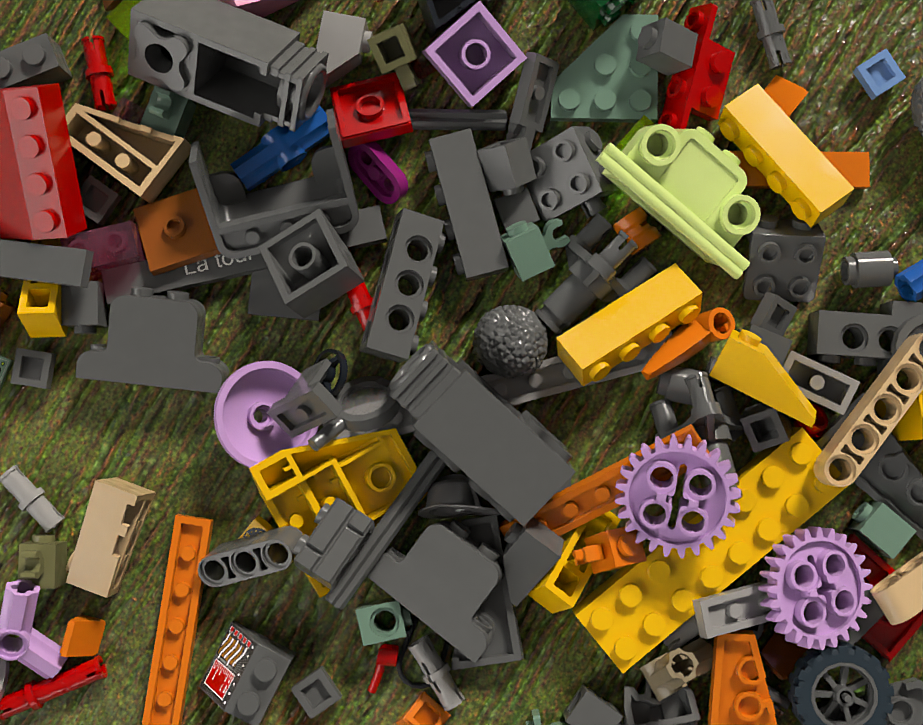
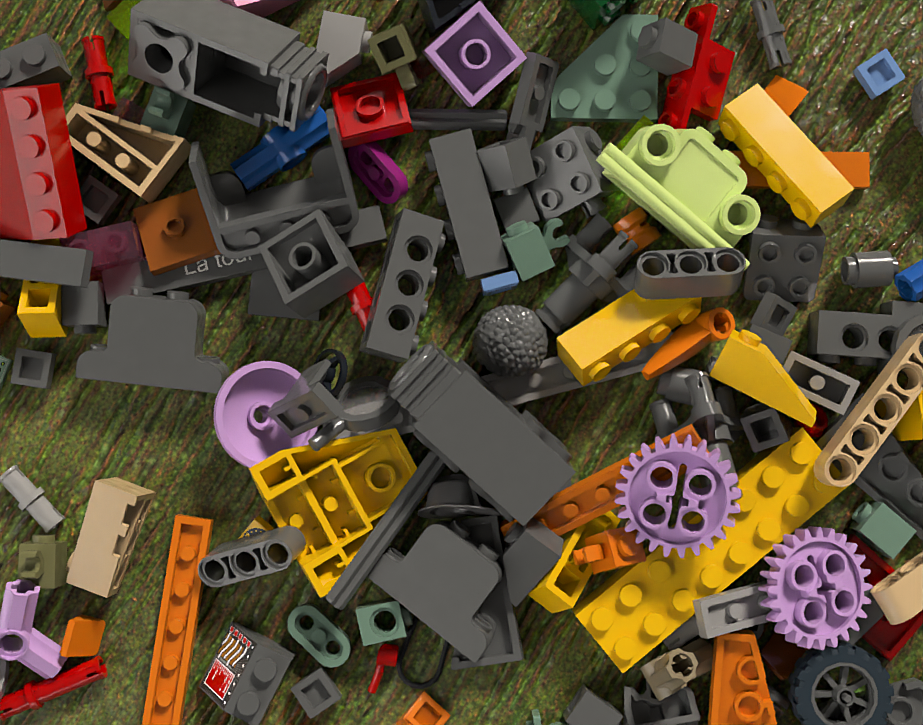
(316, 637): none -> sand green plate
(333, 543): dark grey brick -> none
(436, 673): light grey pin -> none
(499, 283): none -> medium blue tile
(689, 273): none -> dark grey beam

